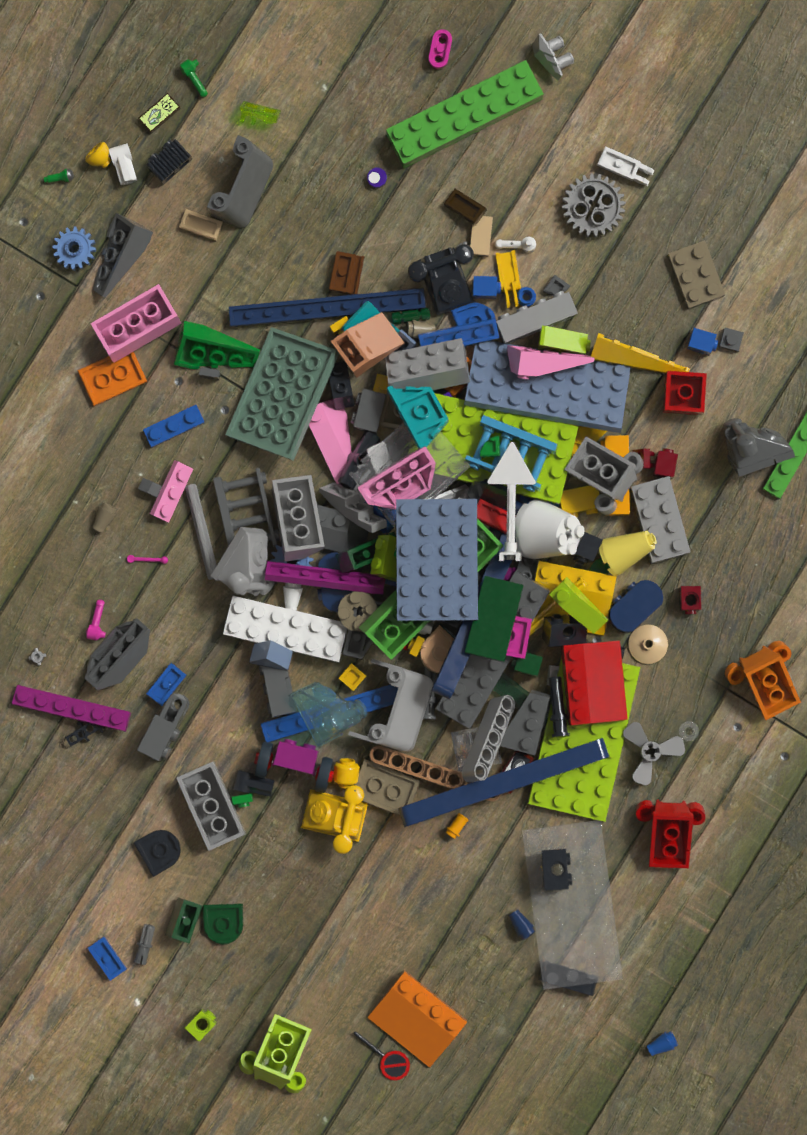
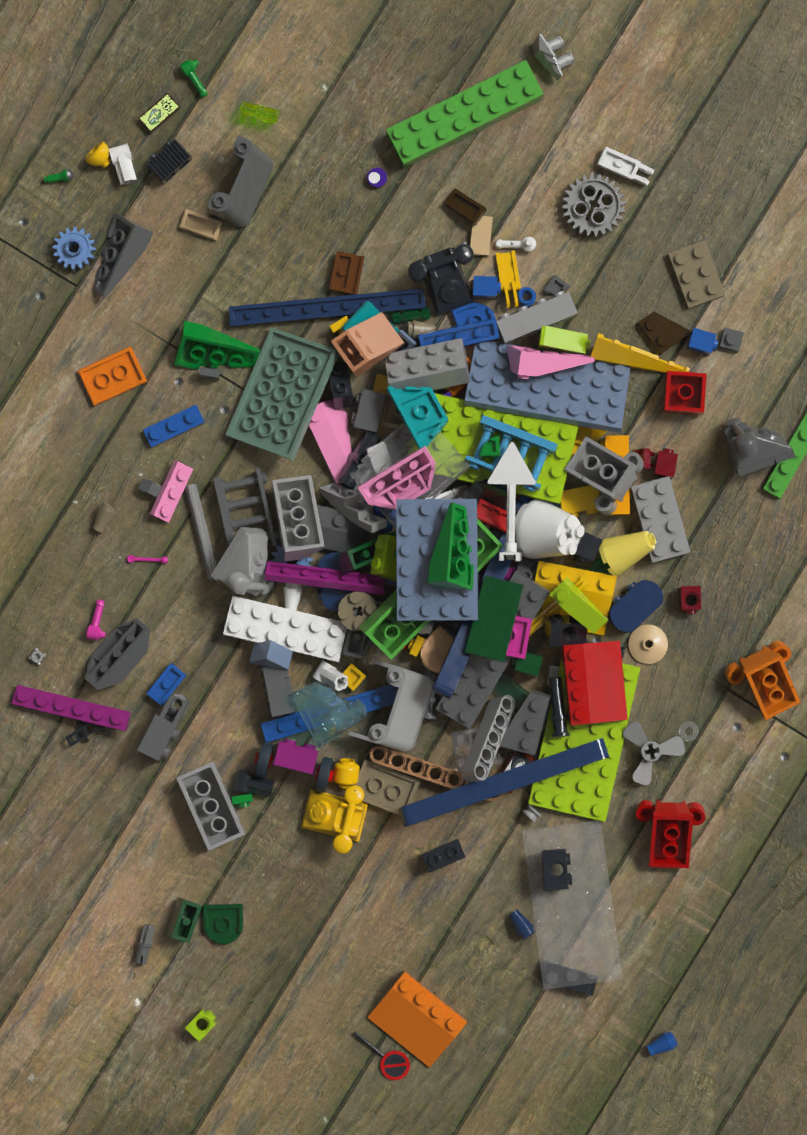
(107, 958): blue plate -> none
(136, 323): bright pink brick -> none
(159, 850): black tile -> none
(279, 1055): lime piece -> none
(330, 676): none -> white piece
(440, 50): dark pink plate -> none
(443, 855): none -> black brick
(450, 560): none -> green wedge
(456, 826): light orange pin -> none
(531, 813): none -> light grey bush
(662, 331): none -> dark brown wing

